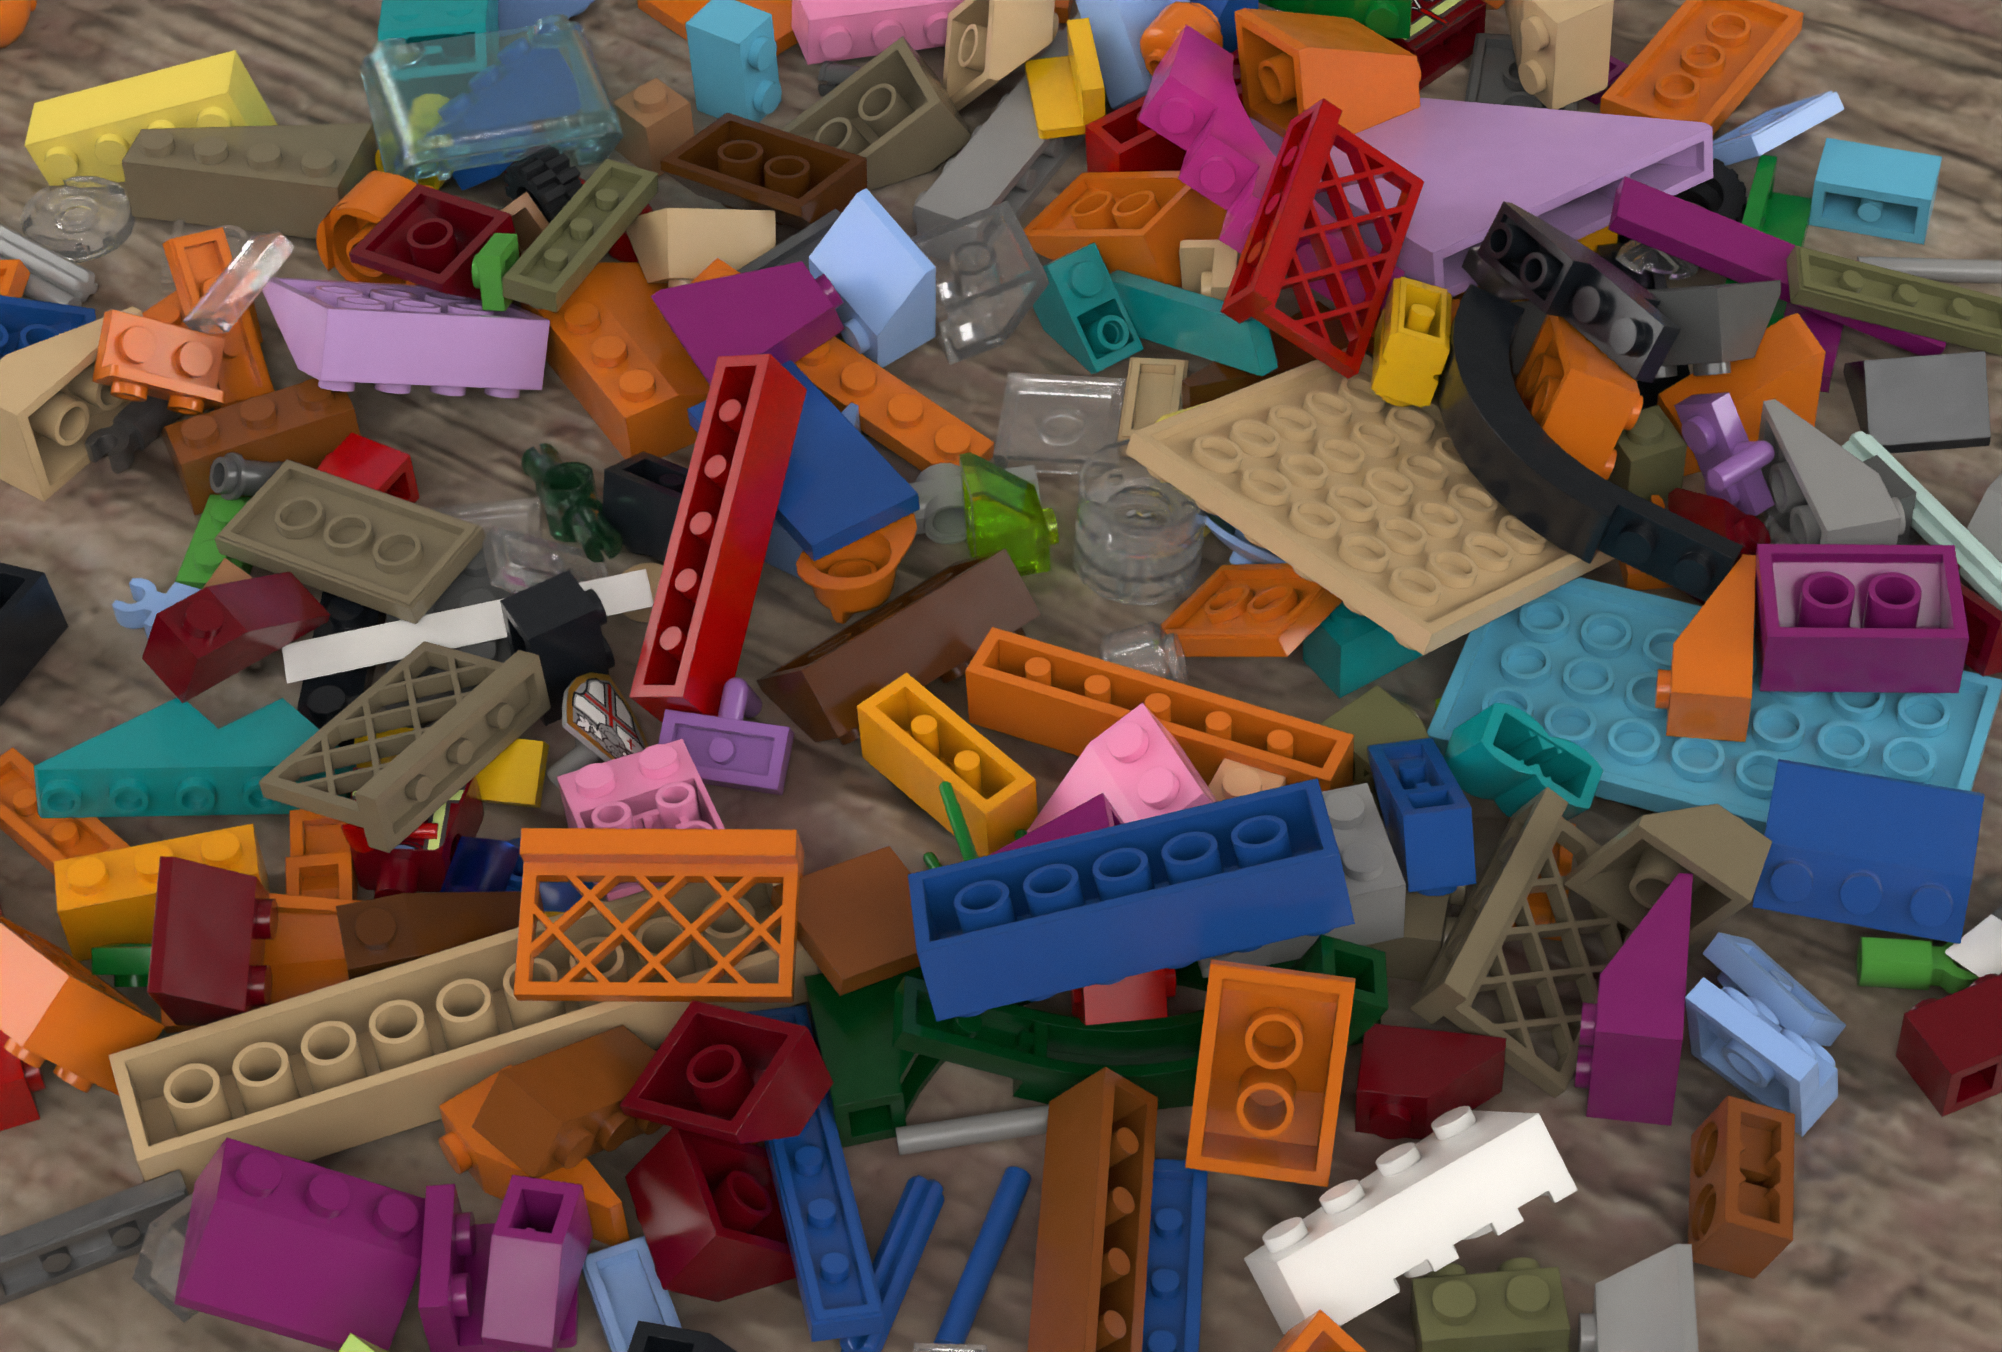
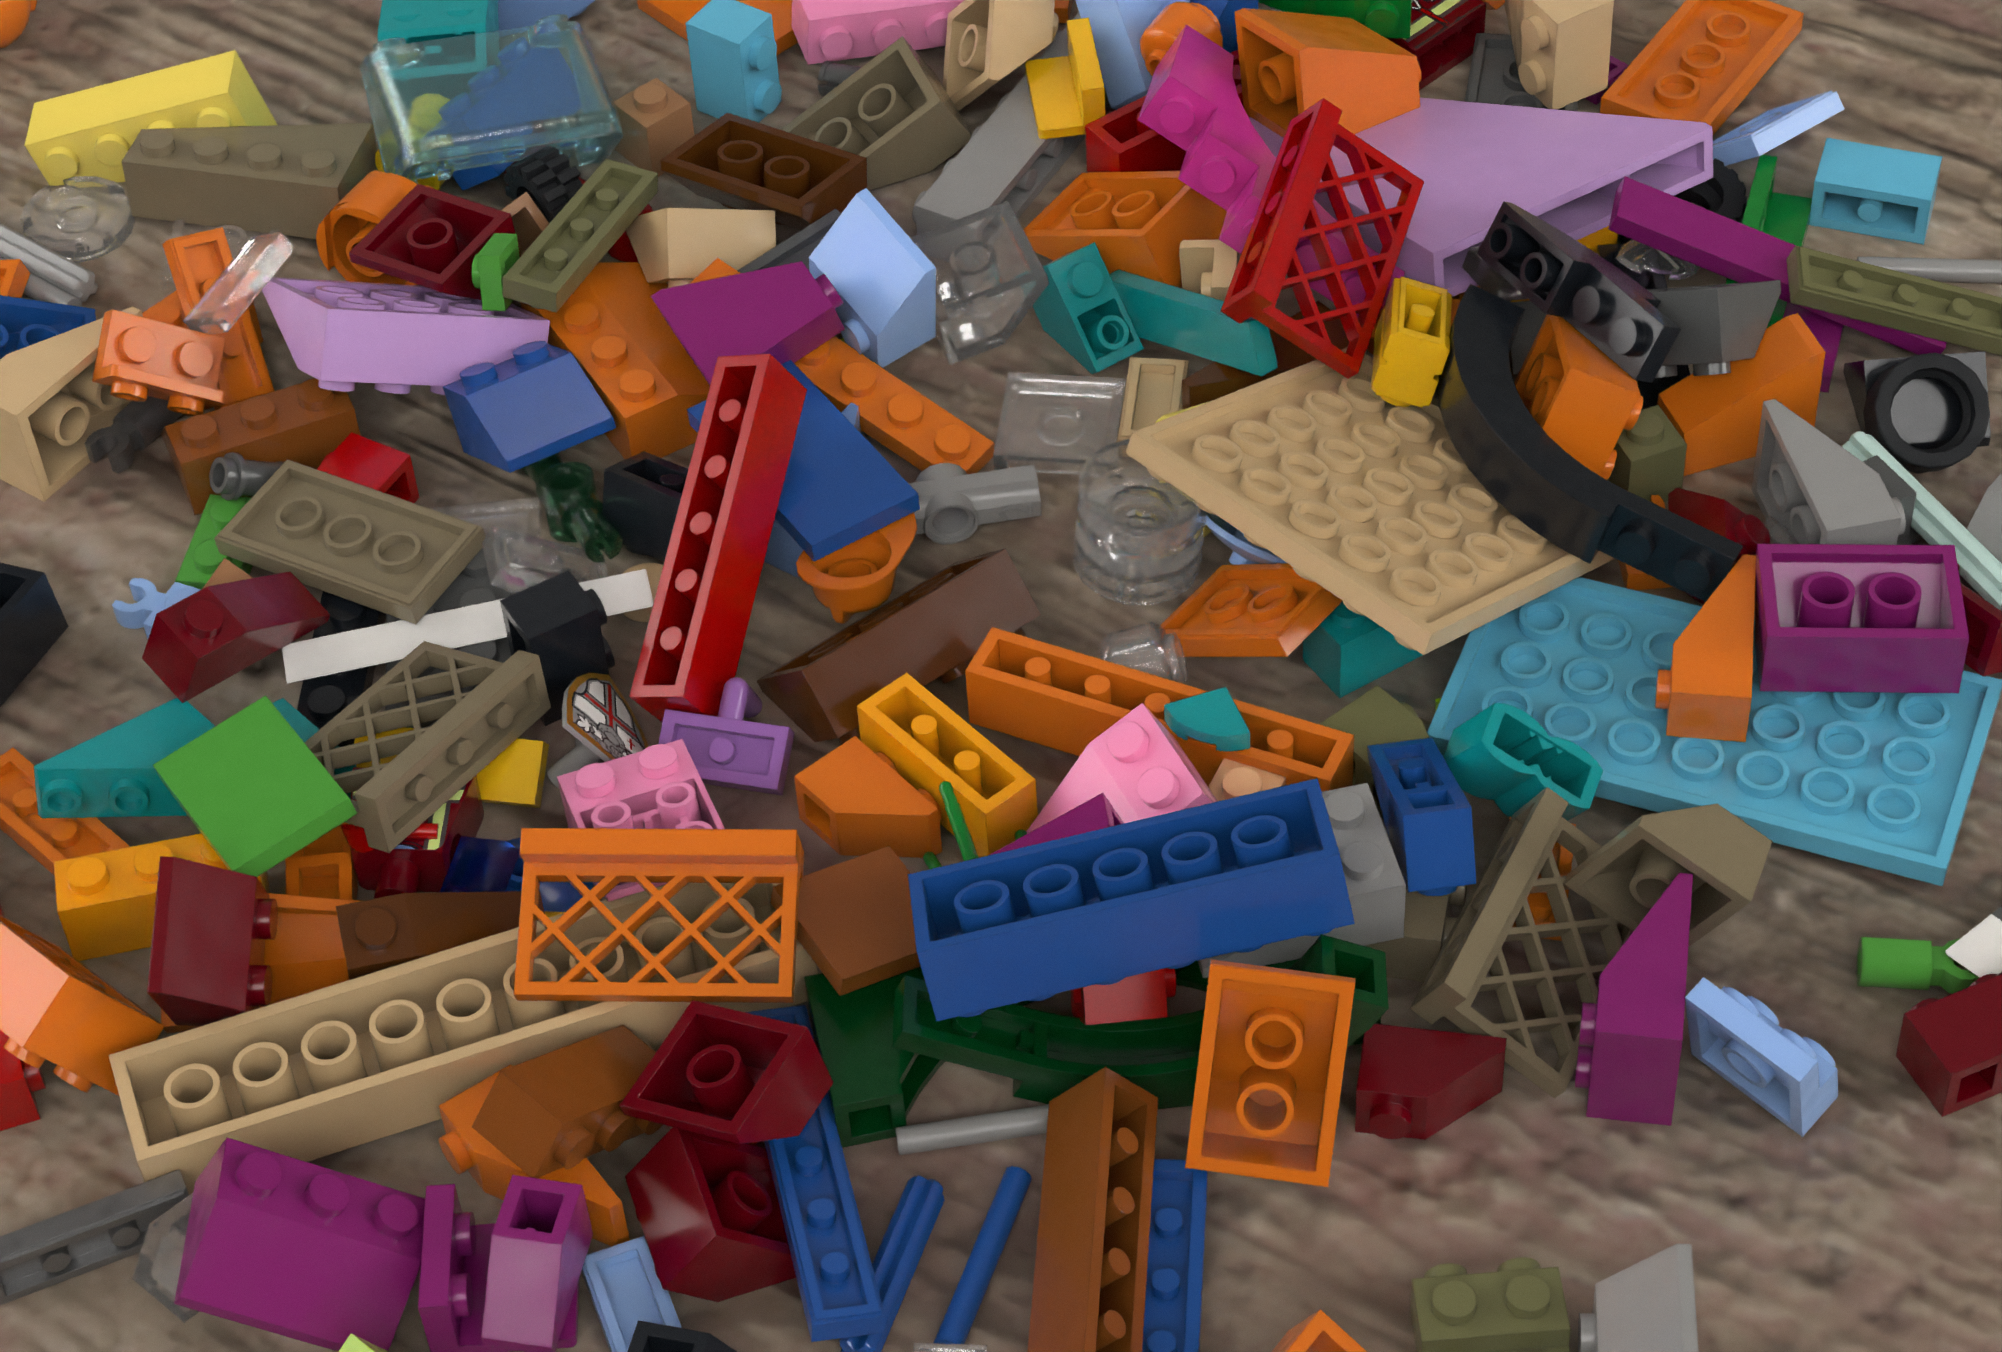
(125, 961): green plate -> none
(254, 789): none -> bright green tile
(526, 407): none -> blue slope
(864, 804): none -> orange slope
(1006, 514): clear neon green slope -> none
(1210, 719): none -> teal tile
(1408, 1214): white wedge -> none
(1724, 452): medium lavender plate -> none
(1741, 1187): dark orange brick -> none
(1758, 975): light blue plate -> none
(1870, 851): blue slope -> none
(1968, 391): none -> black tyre

